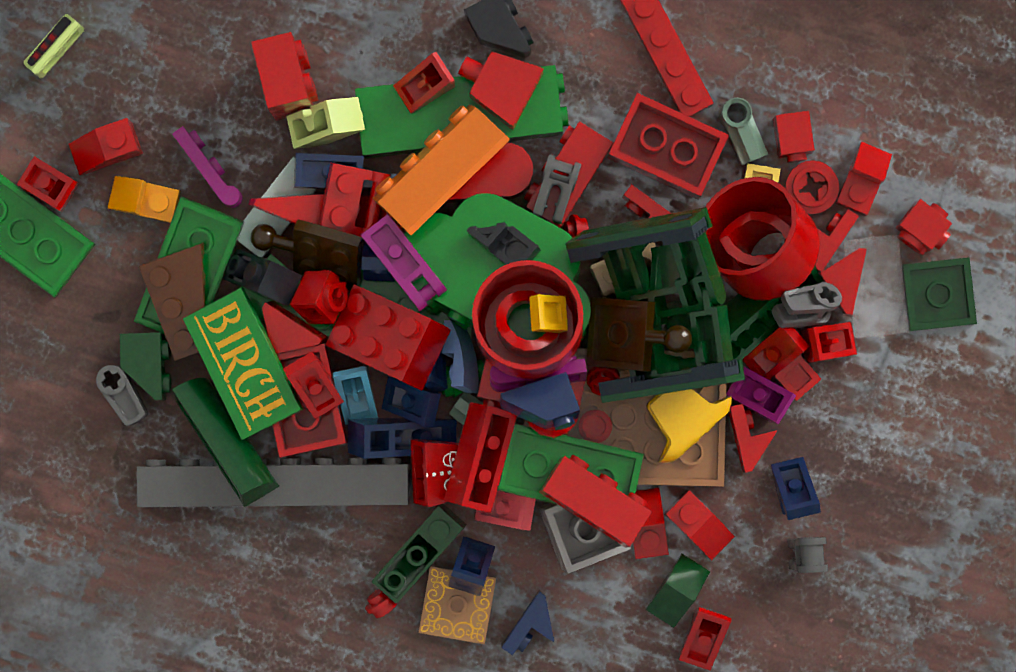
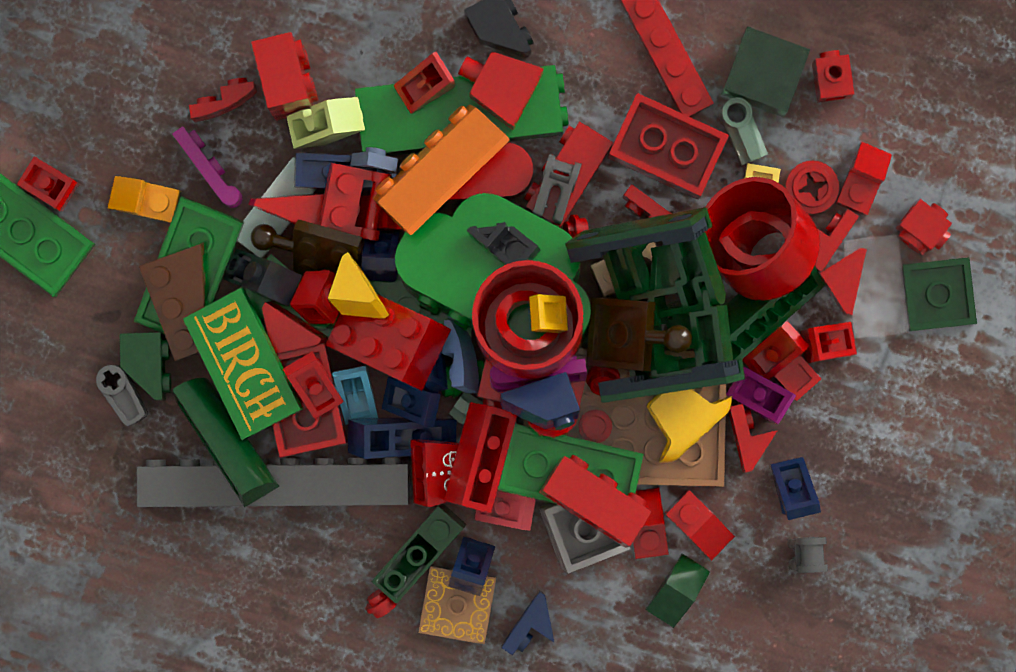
(53, 46): yellowish green slope -> none
(105, 146): red slope -> none
(233, 96): none -> red slope
(353, 292): none -> yellow slope
(374, 160): none -> sand blue plate
(402, 261): magenta plate -> none
(704, 638): red slope -> none
(765, 71): none -> clear green brick
(793, 136): red brick -> none
(807, 305): dark grey piece -> none
(832, 76): none -> red brick

